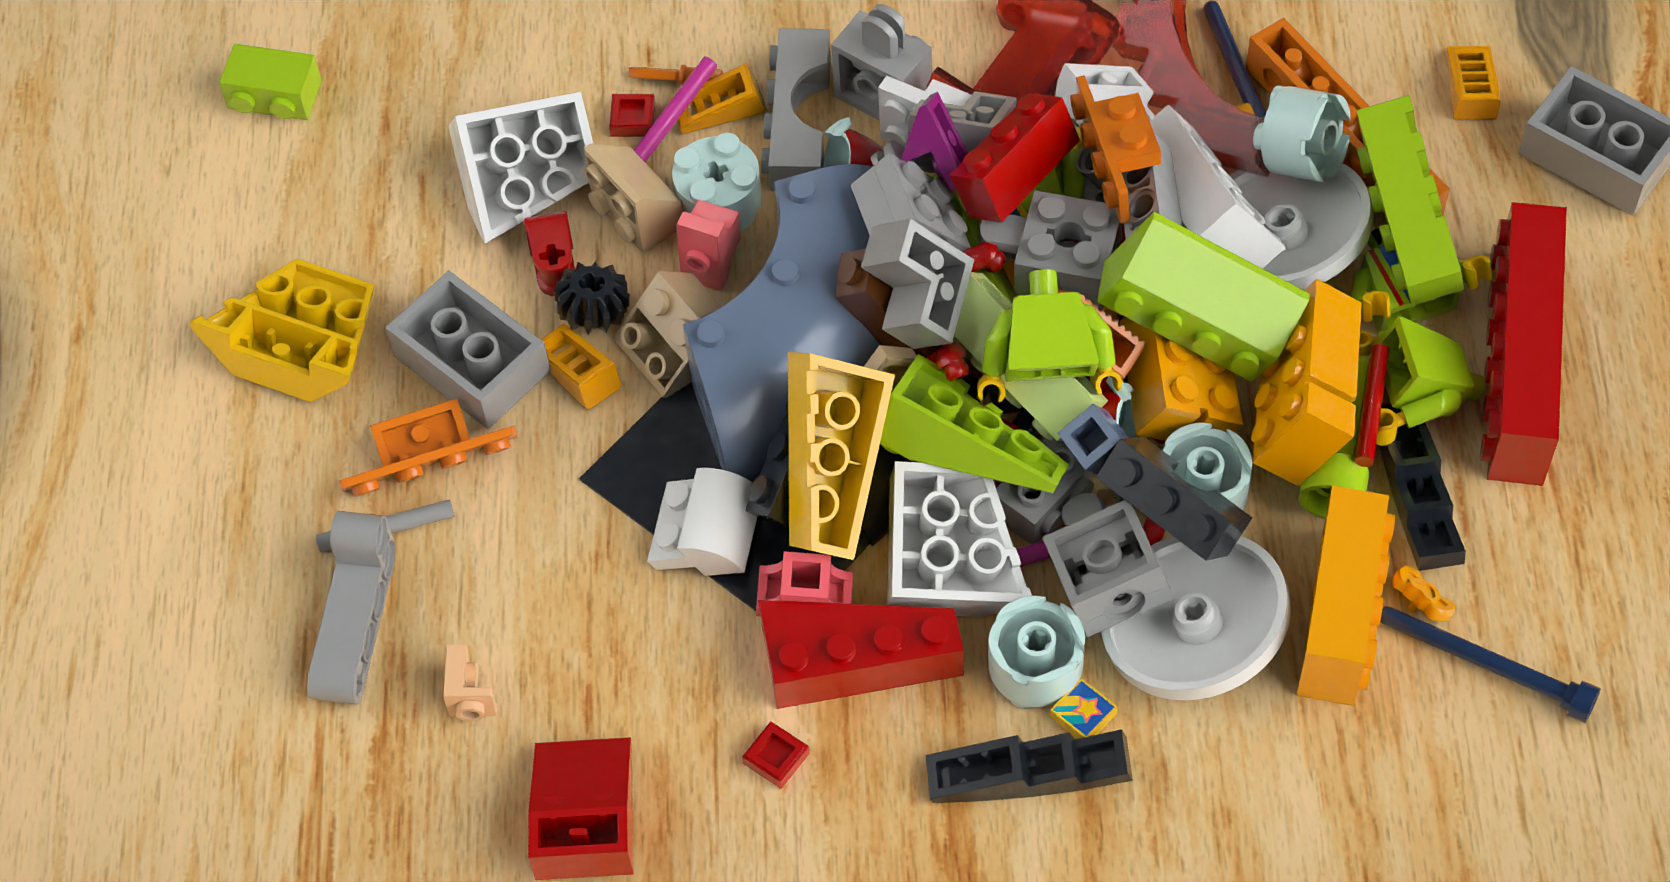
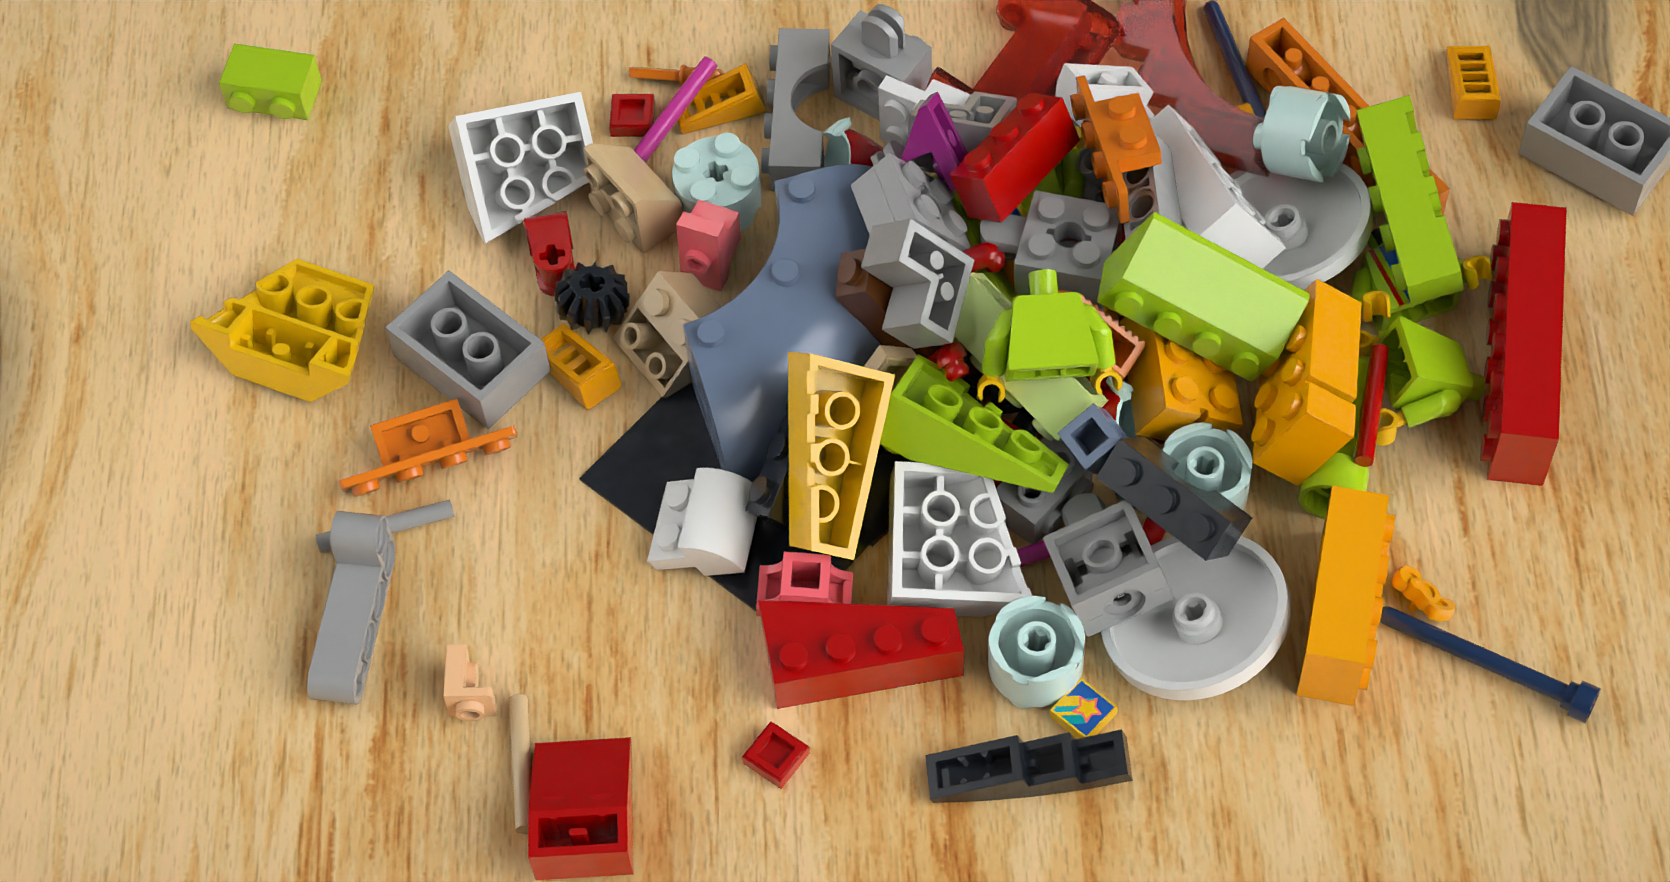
(520, 759): none -> tan bar
(1422, 497): black slope -> none

